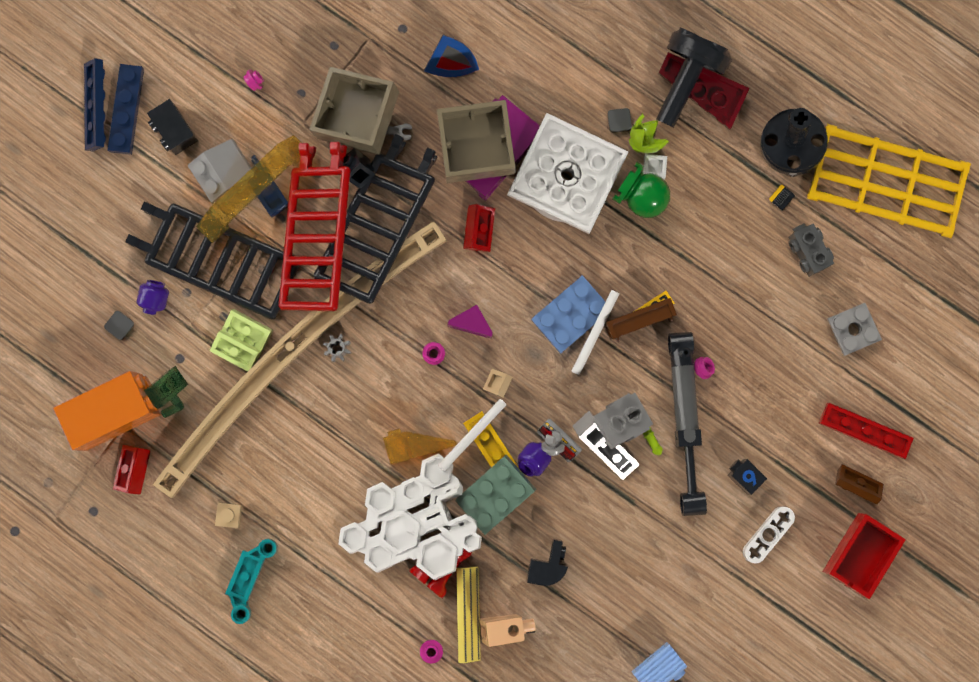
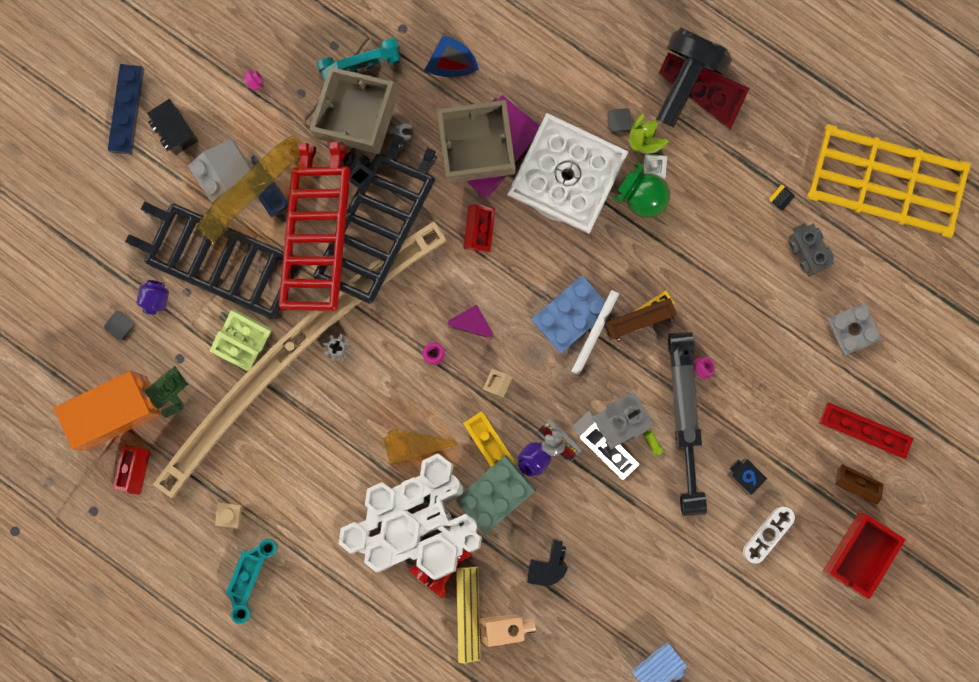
(94, 105): dark blue plate -> none
(368, 59): none -> teal plate
(431, 644): dark pink plate -> none
(471, 435): white bar -> none
(794, 141): black piece -> none

